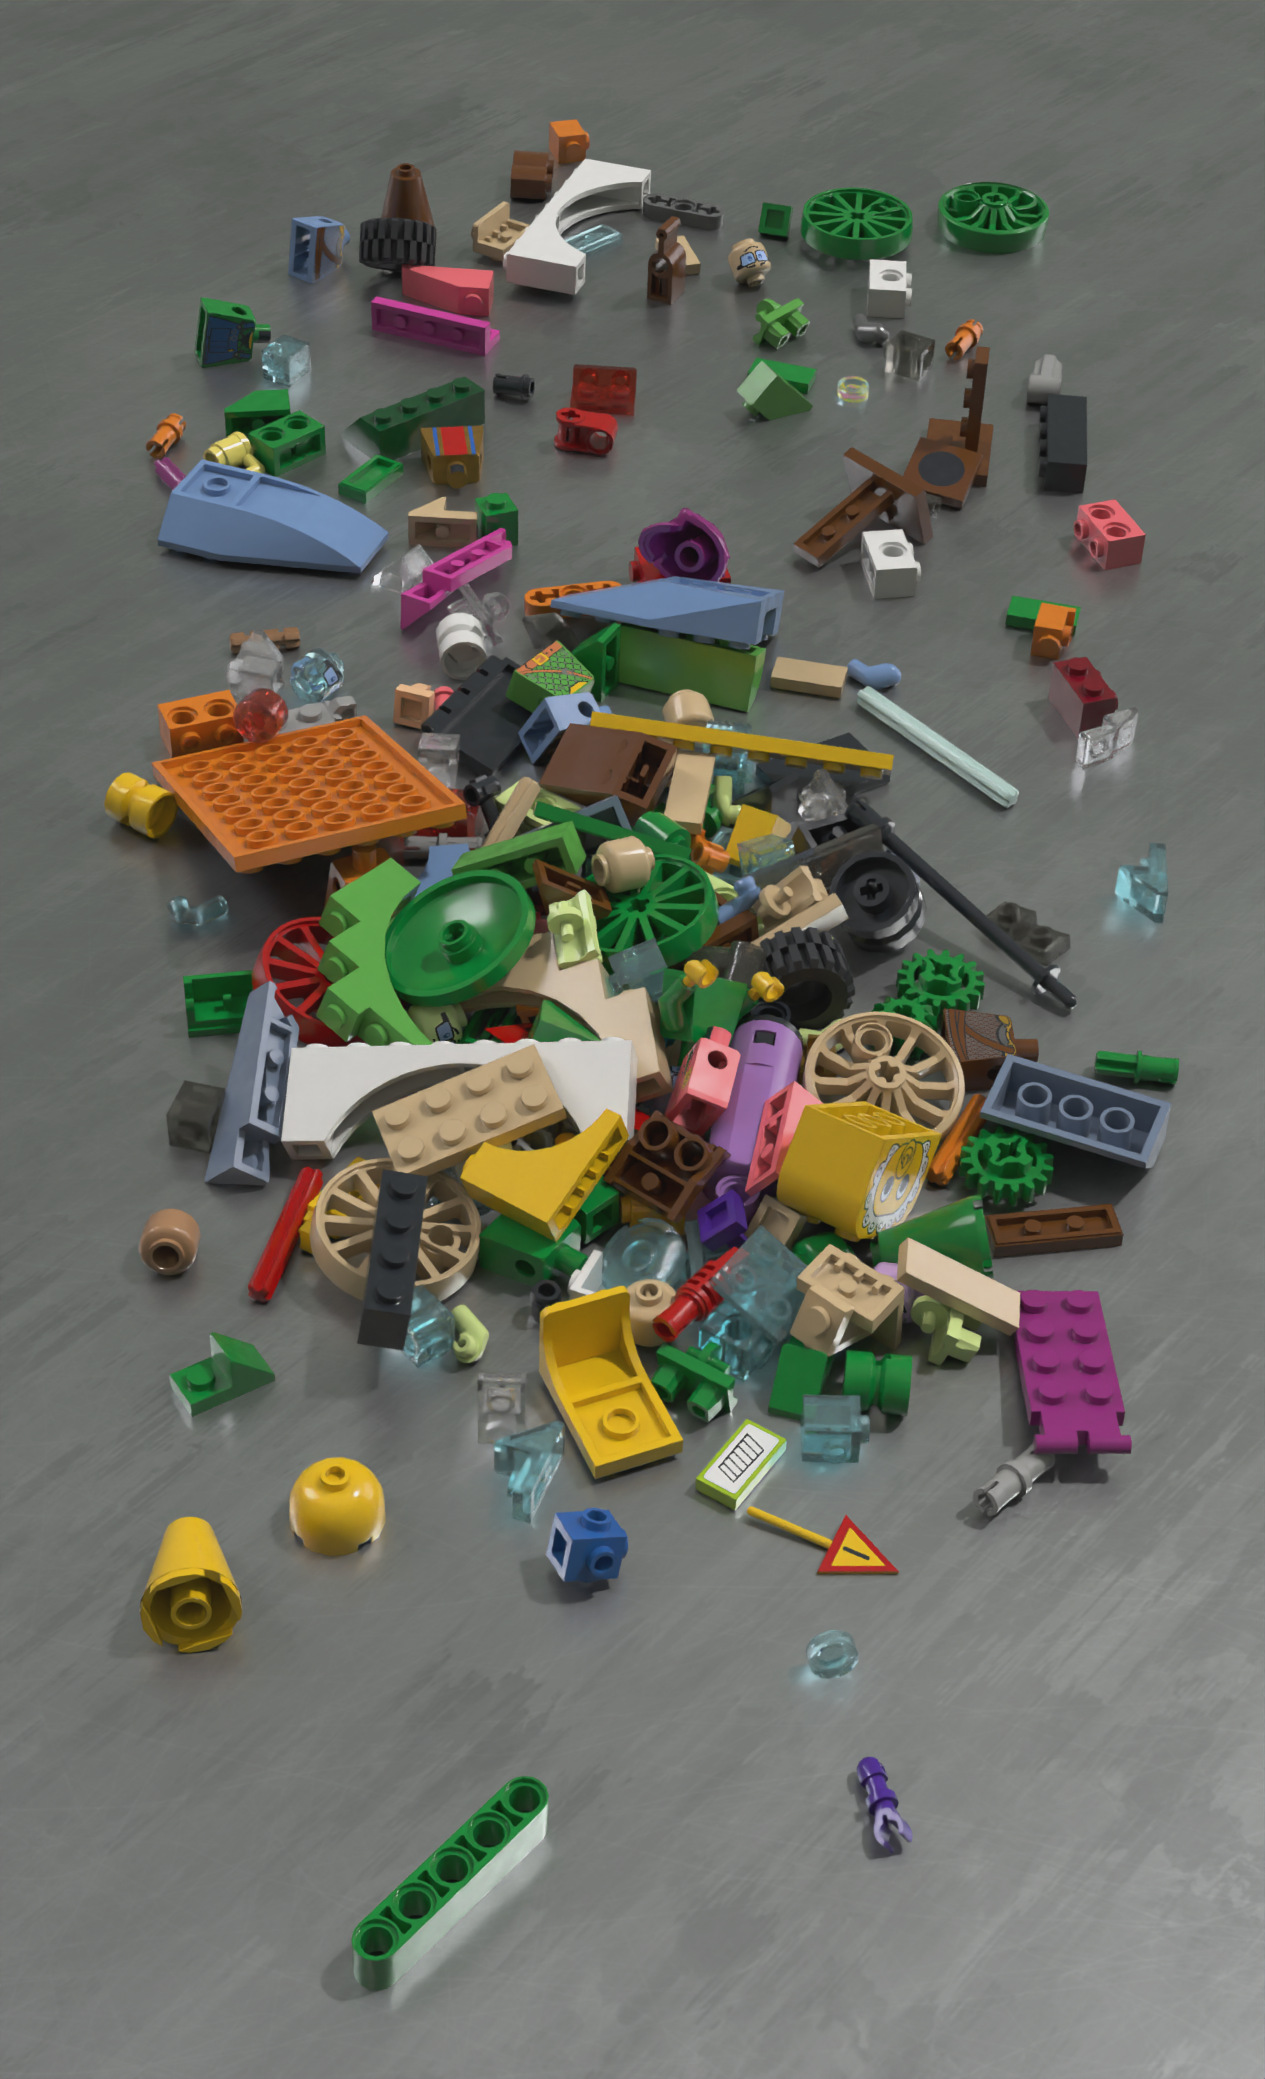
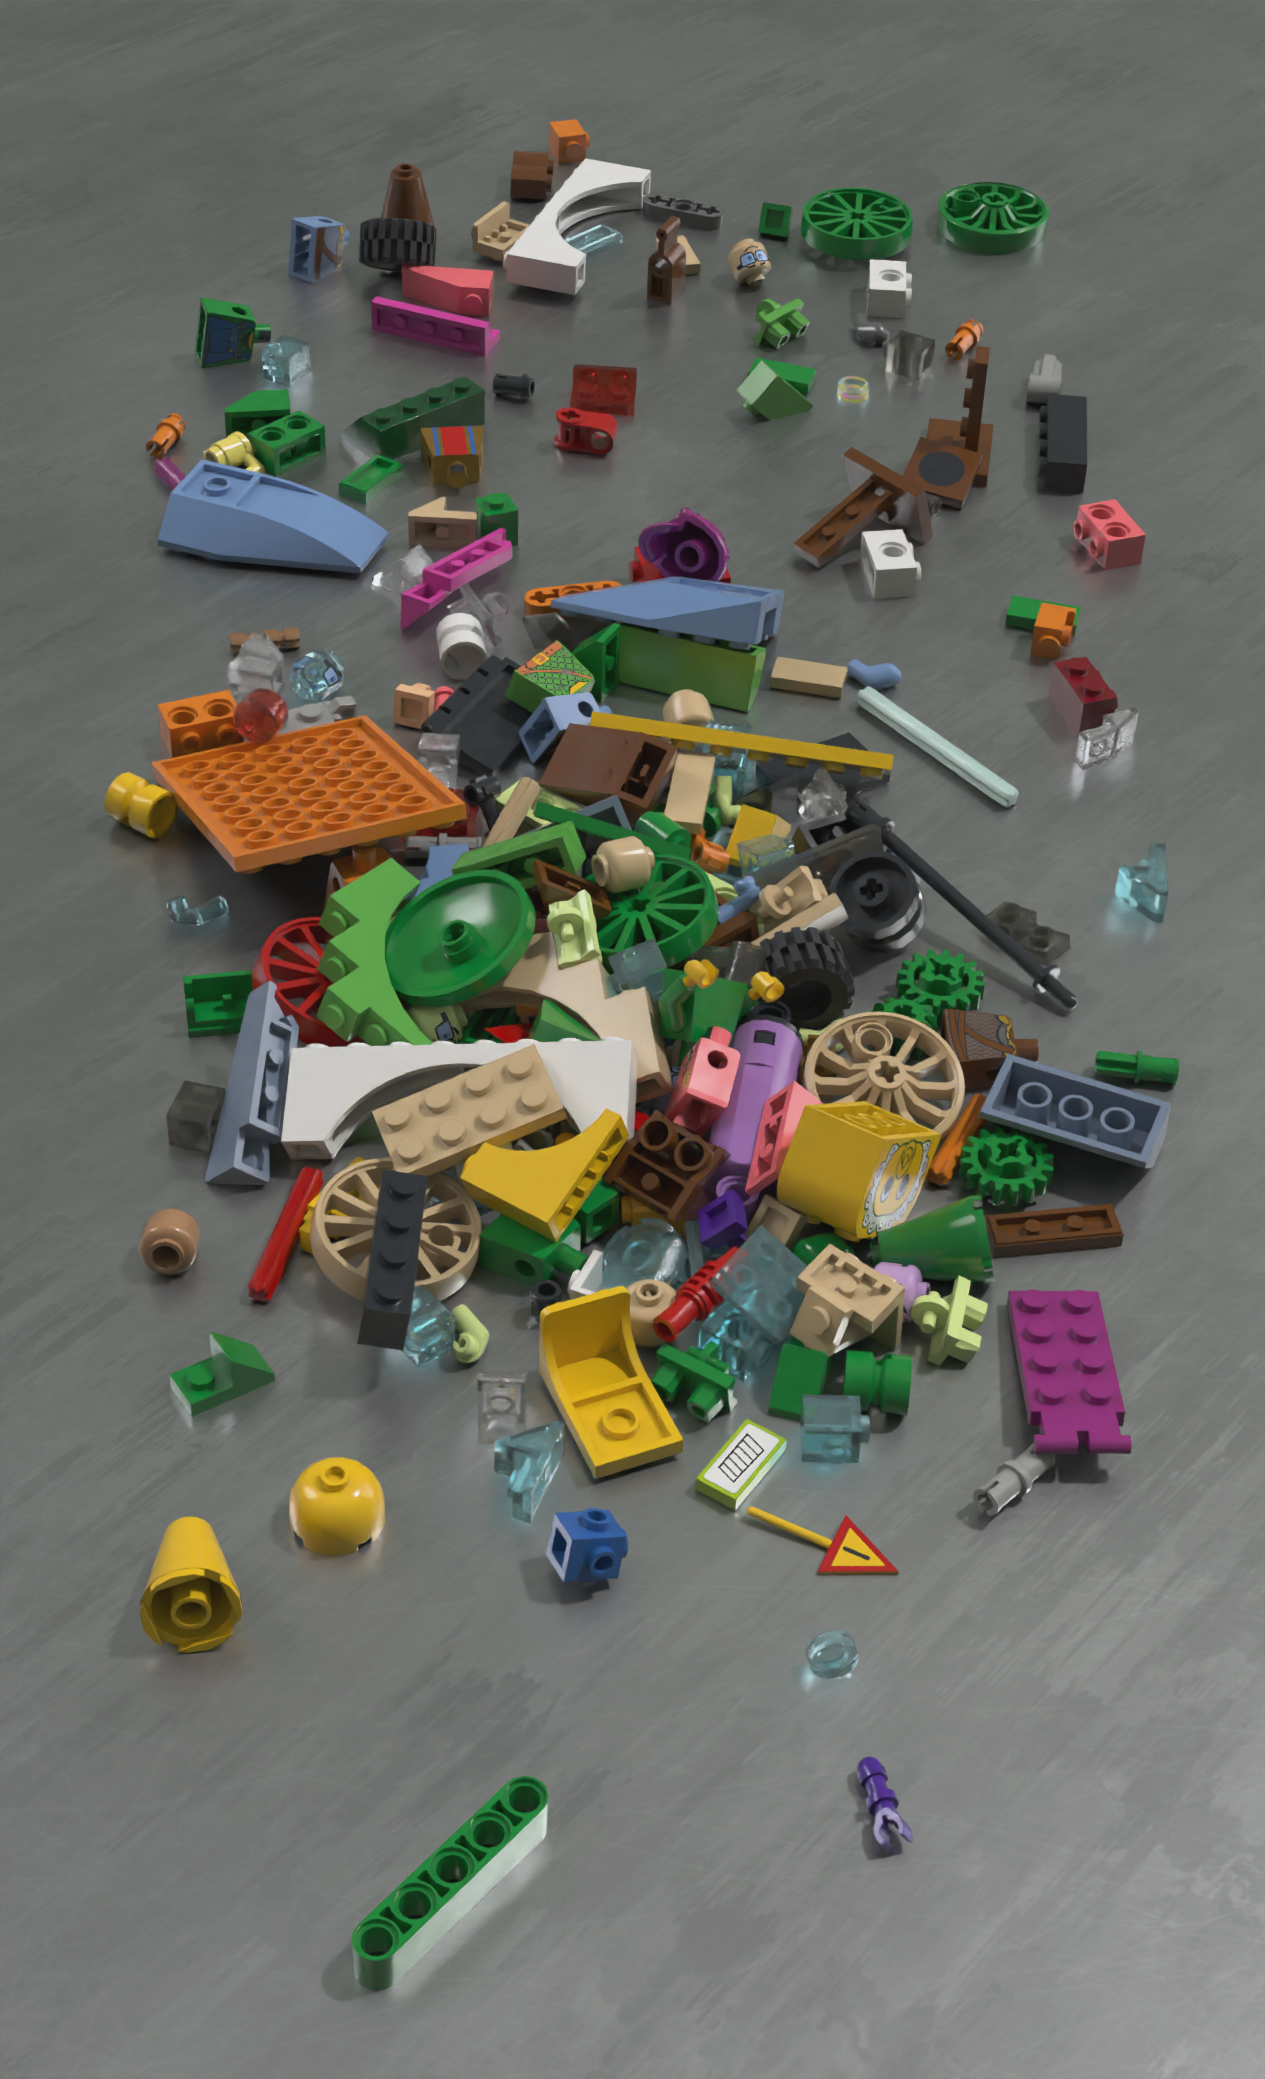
(958, 1286): tan tile -> none

